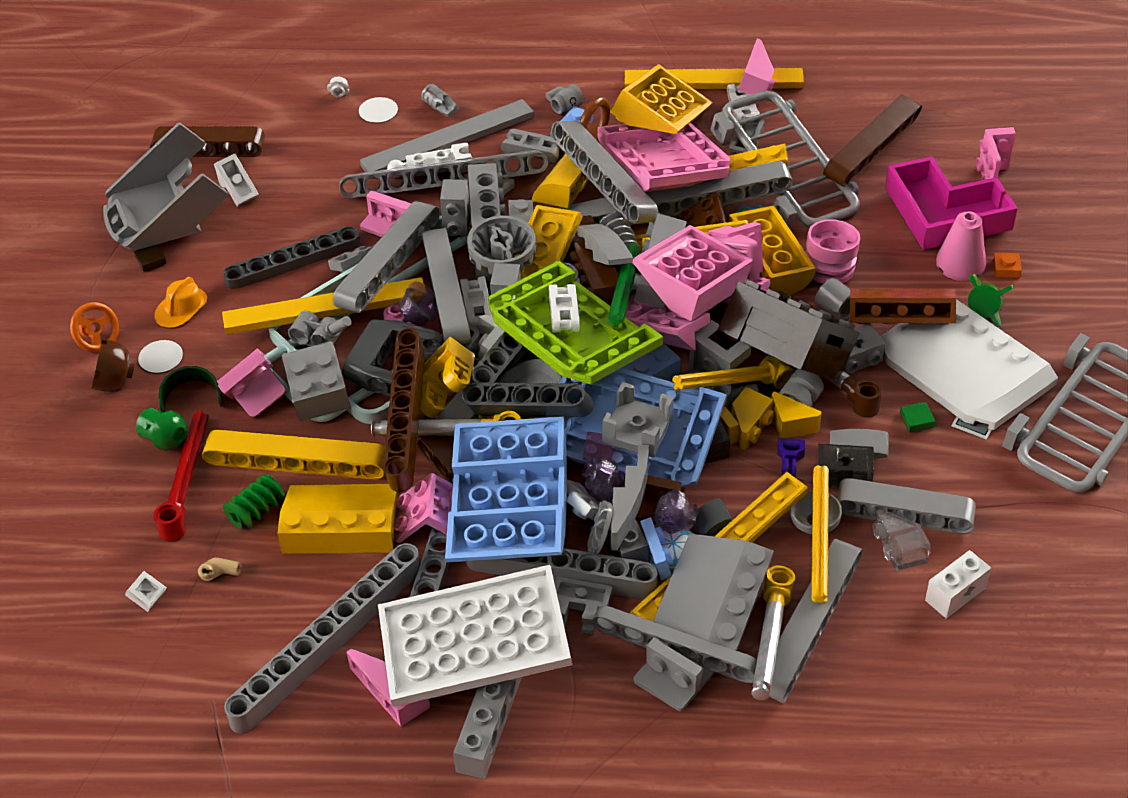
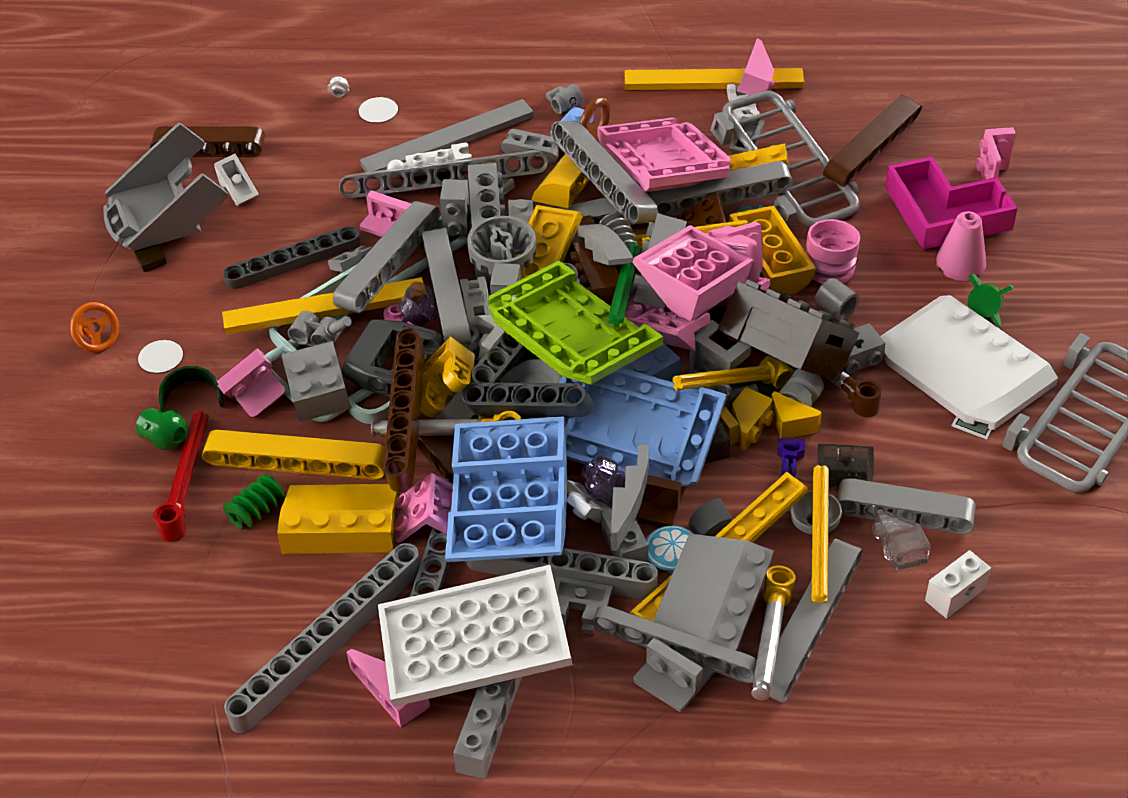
(112, 366): reddish brown cylinder -> none
(145, 591): white tile -> none
(180, 304): light orange piece -> none
(217, 567): tan arm -> none
(439, 100): light grey hinge -> none
(564, 306): white plate -> none
(595, 447): clear pink tile -> none
(600, 529): light grey wheel -> none
(636, 421): light grey panel -> none
(659, 102): yellow slope -> none
(661, 556): light blue plate -> none
(675, 512): clear purple head -> none
(863, 437): light grey slope -> none
(903, 306): dark orange brick -> none
(917, 417): green tile -> none
(1007, 265): orange plate -> none

